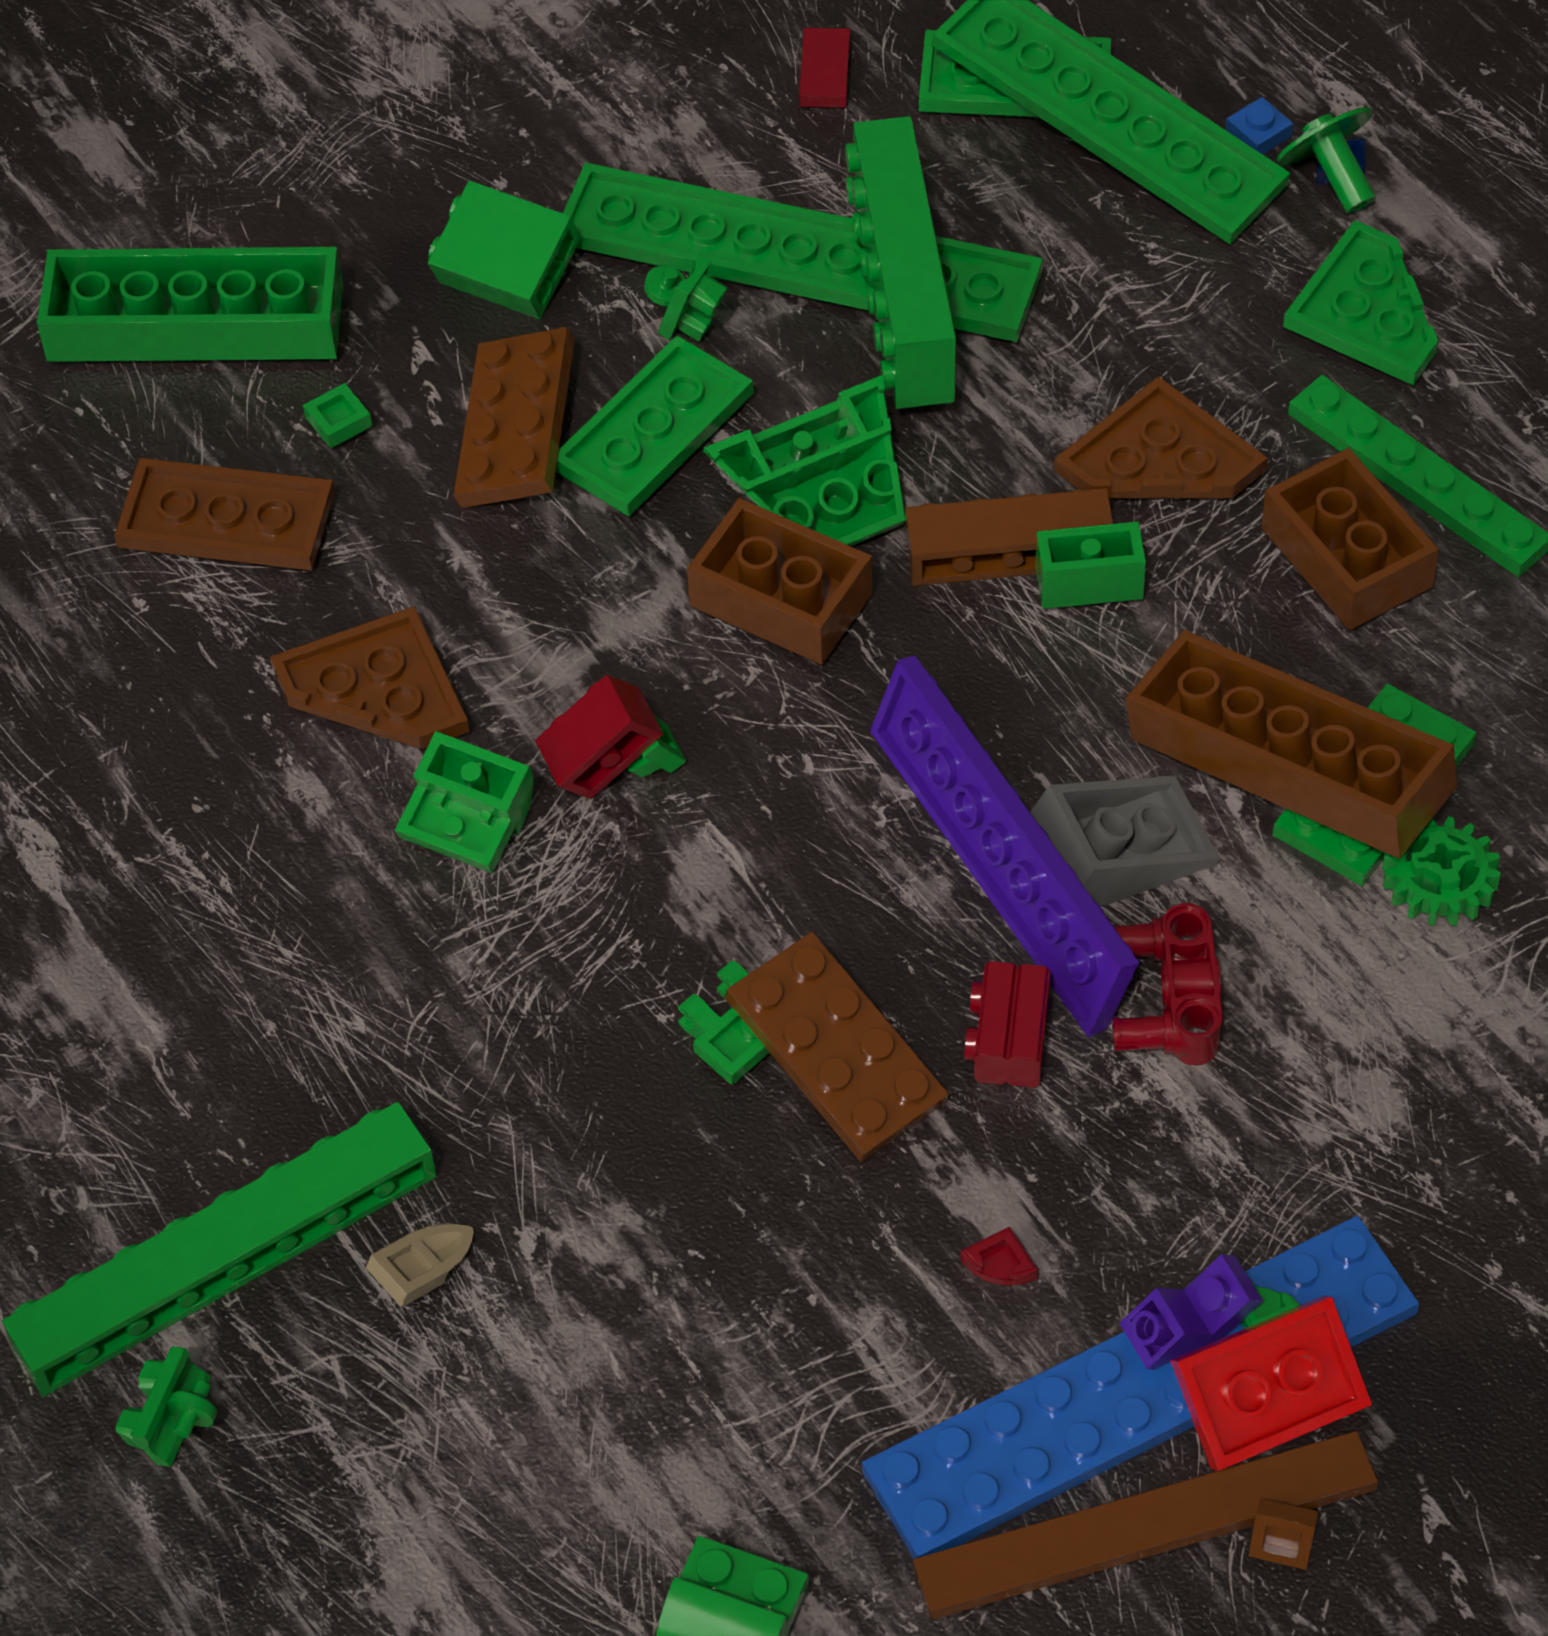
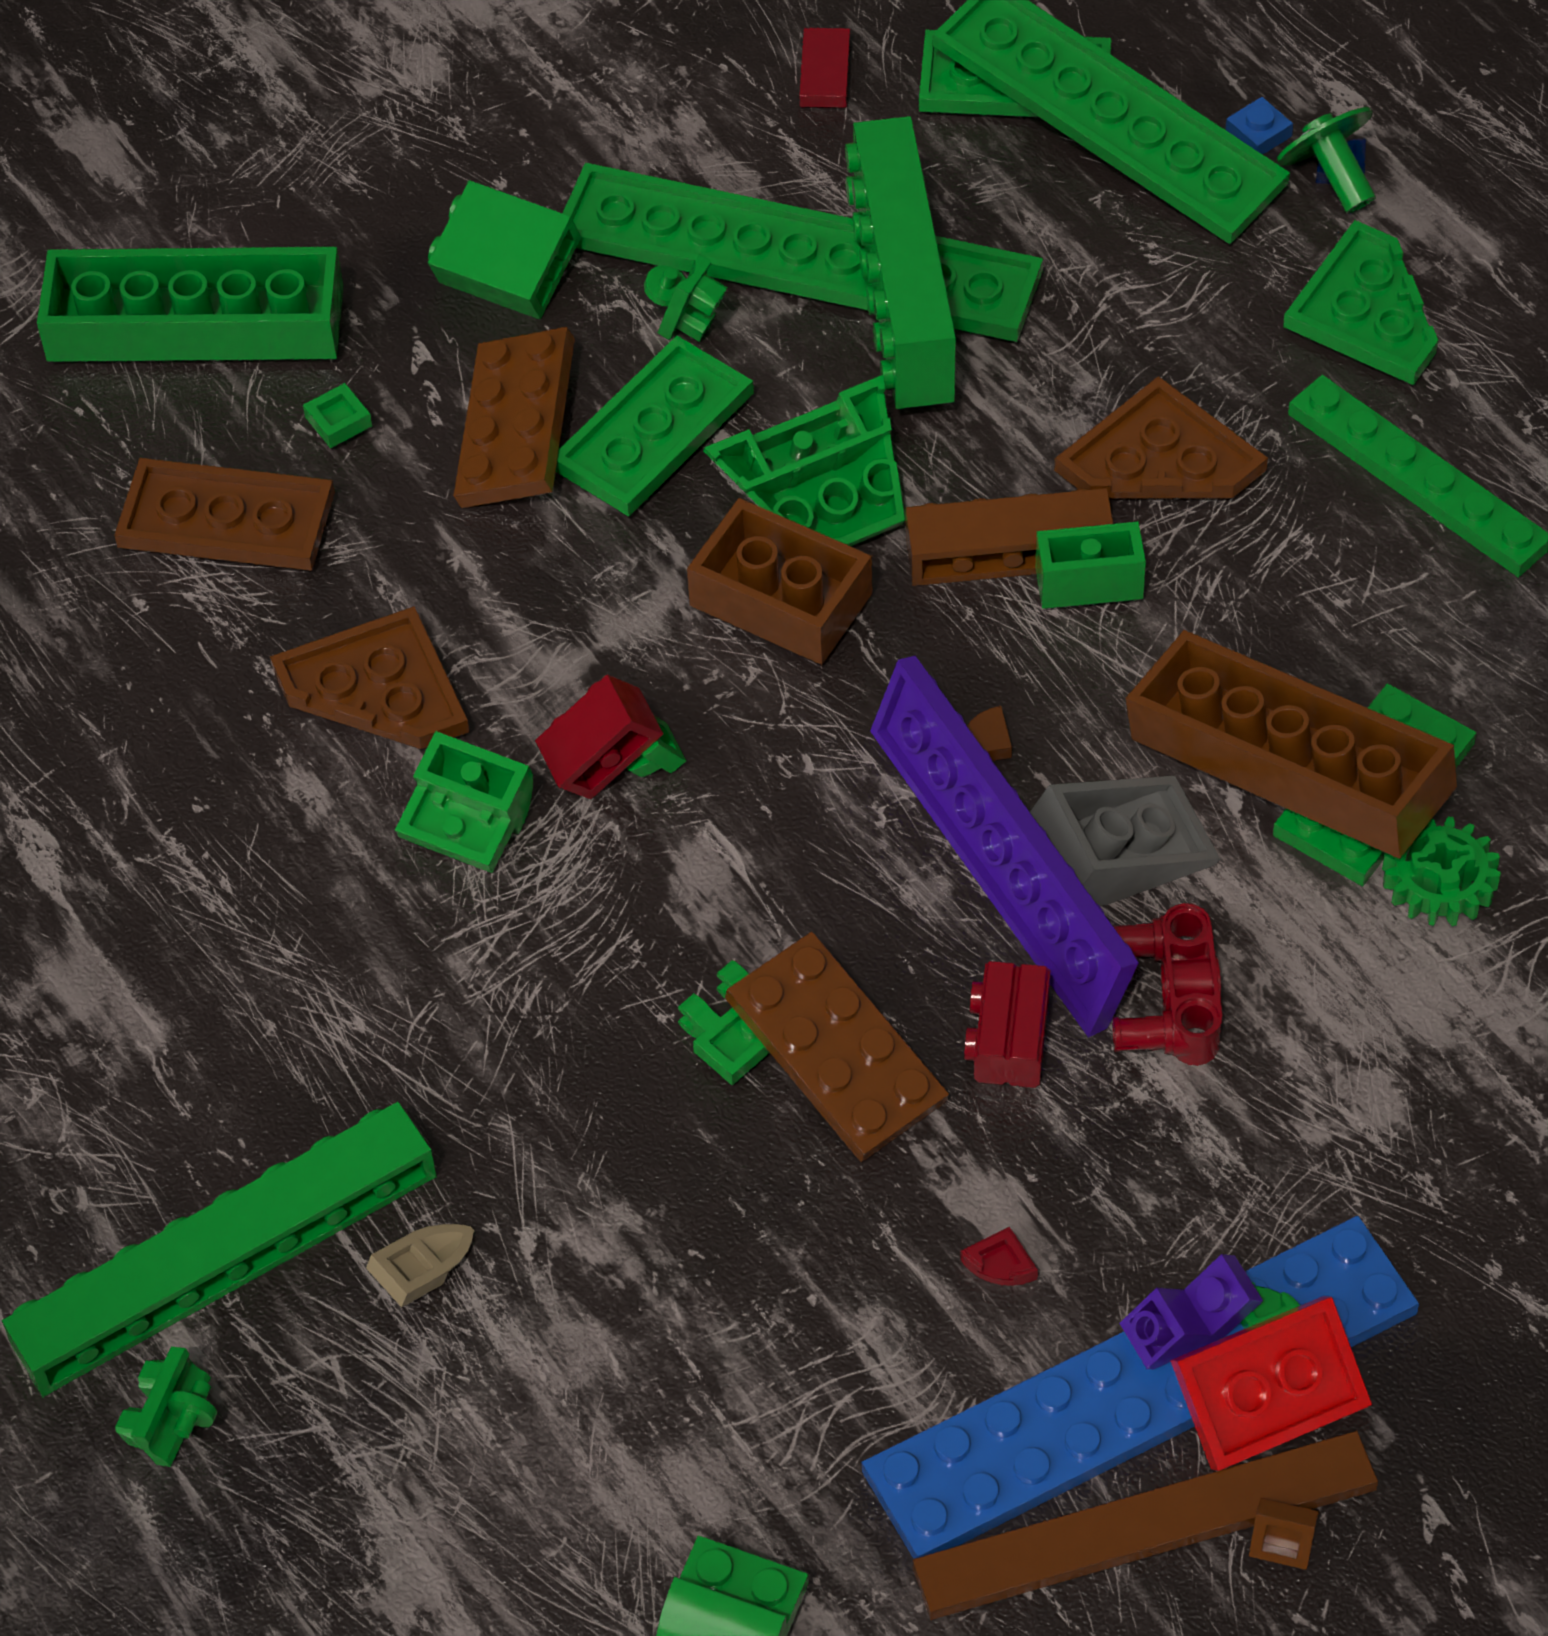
(992, 733): none -> reddish brown tile
(1349, 538): reddish brown brick -> none

